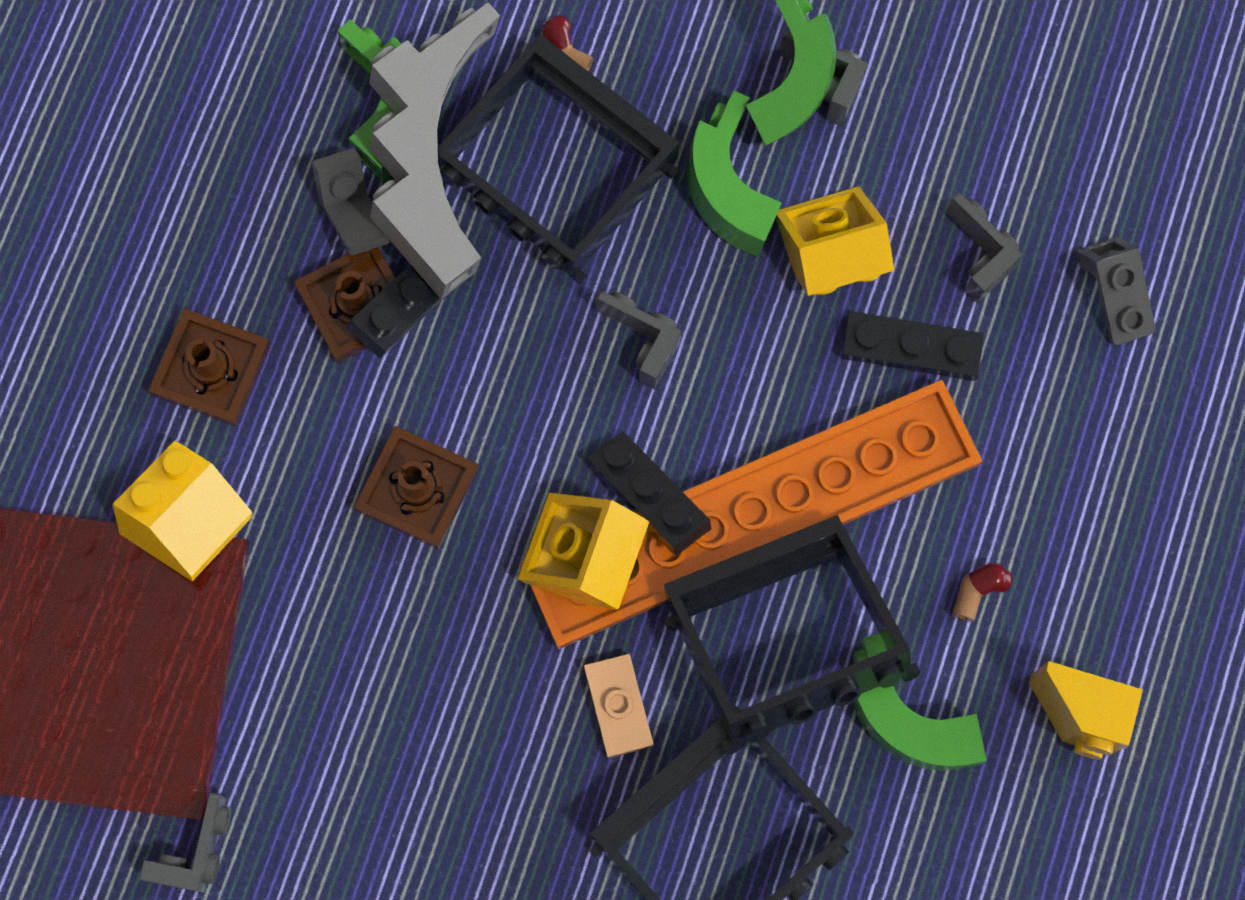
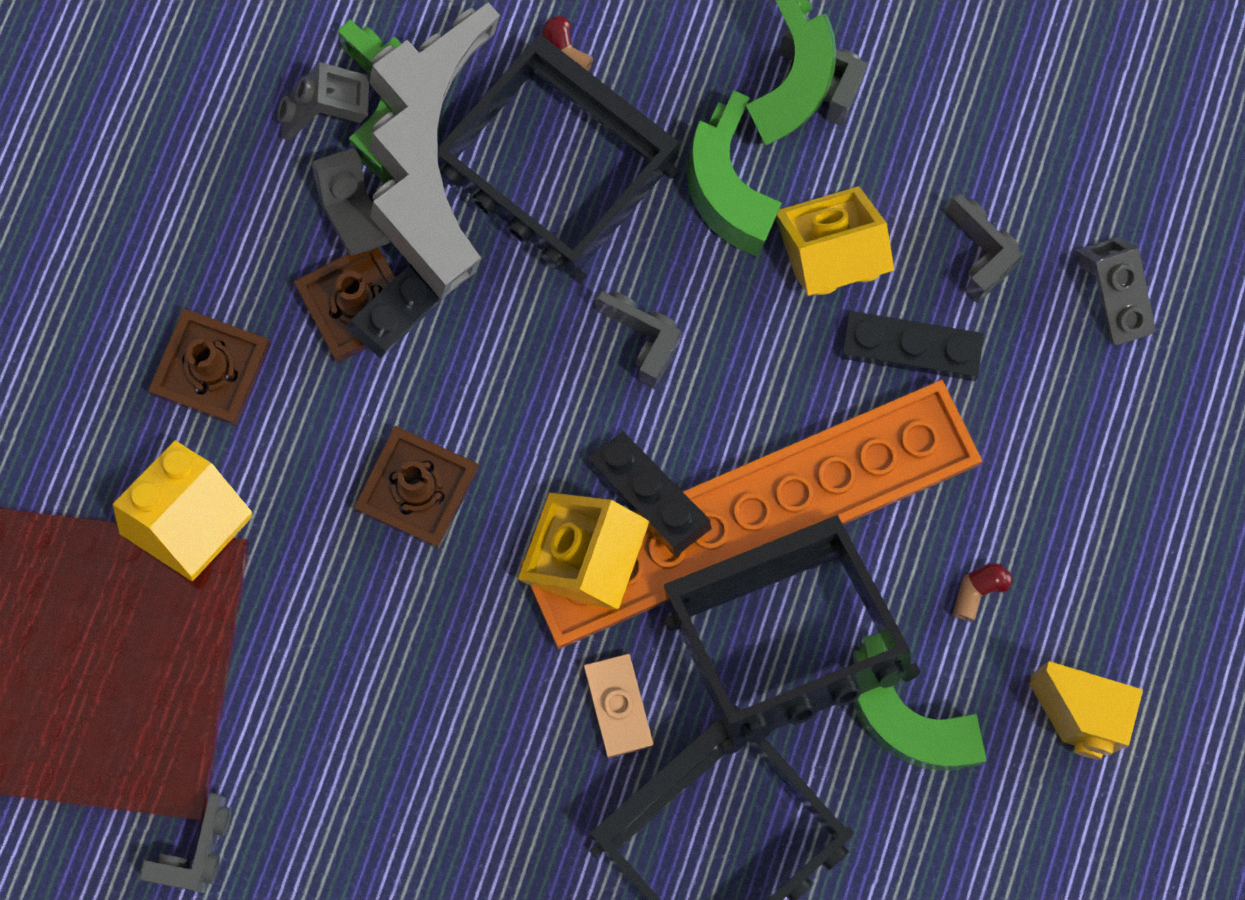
(326, 91): none -> dark grey bracket

